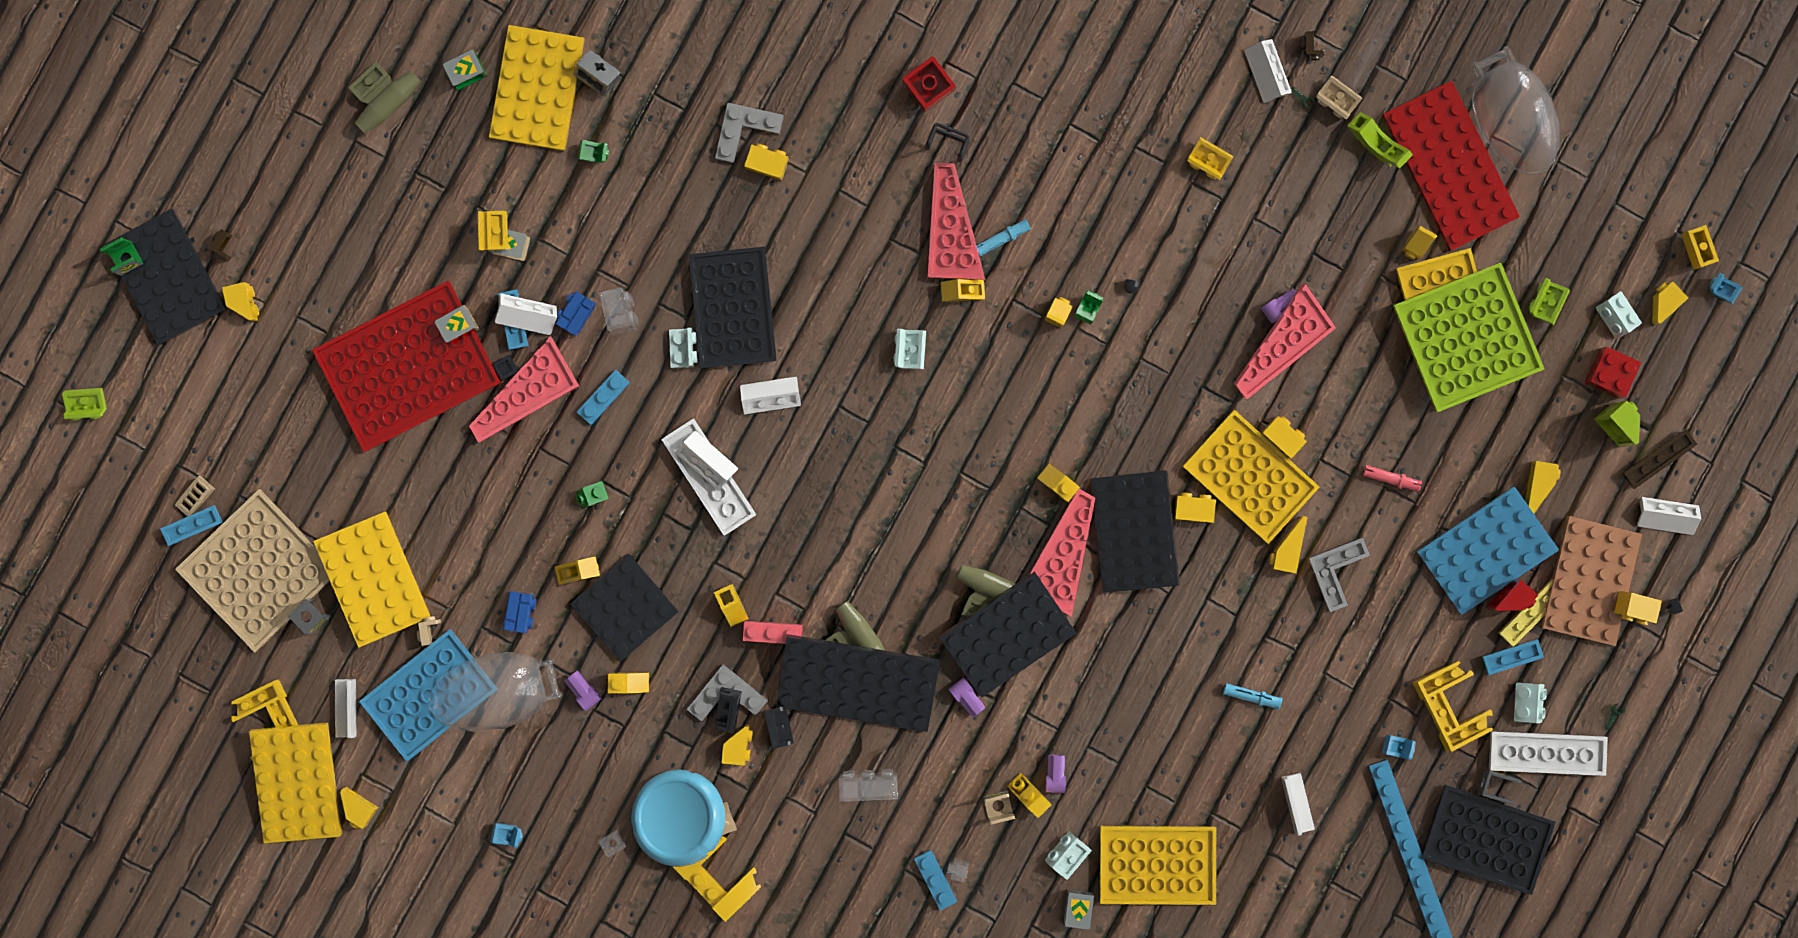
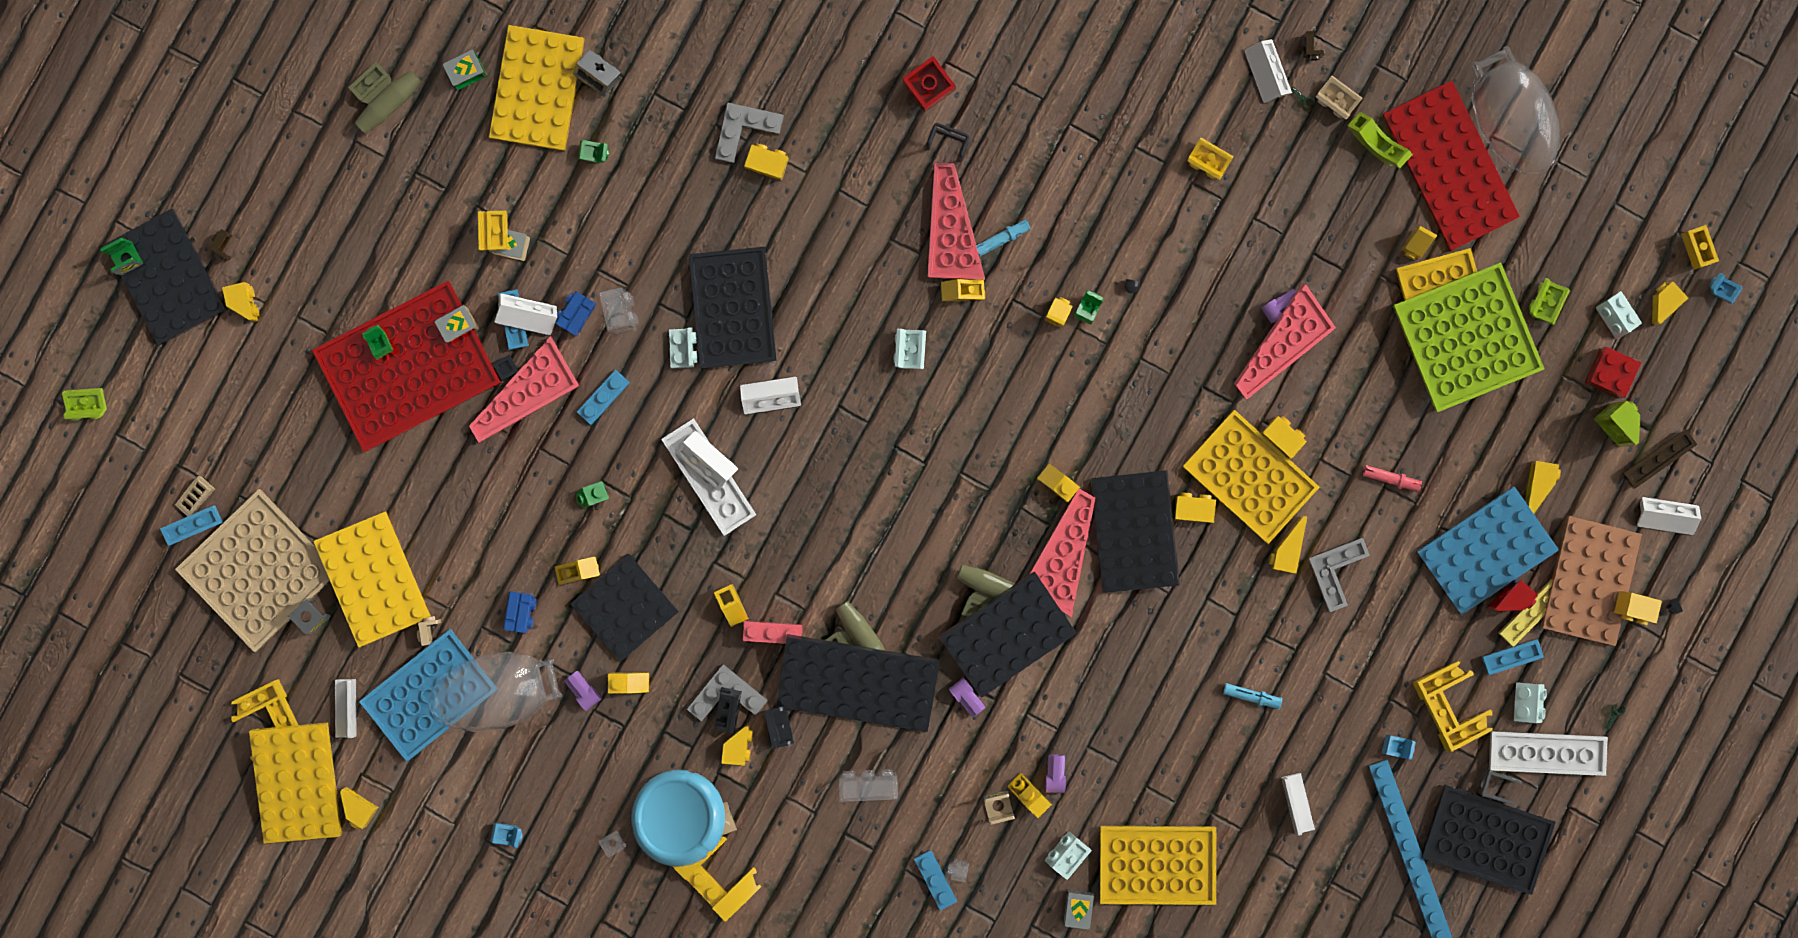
(377, 341): none -> green bracket

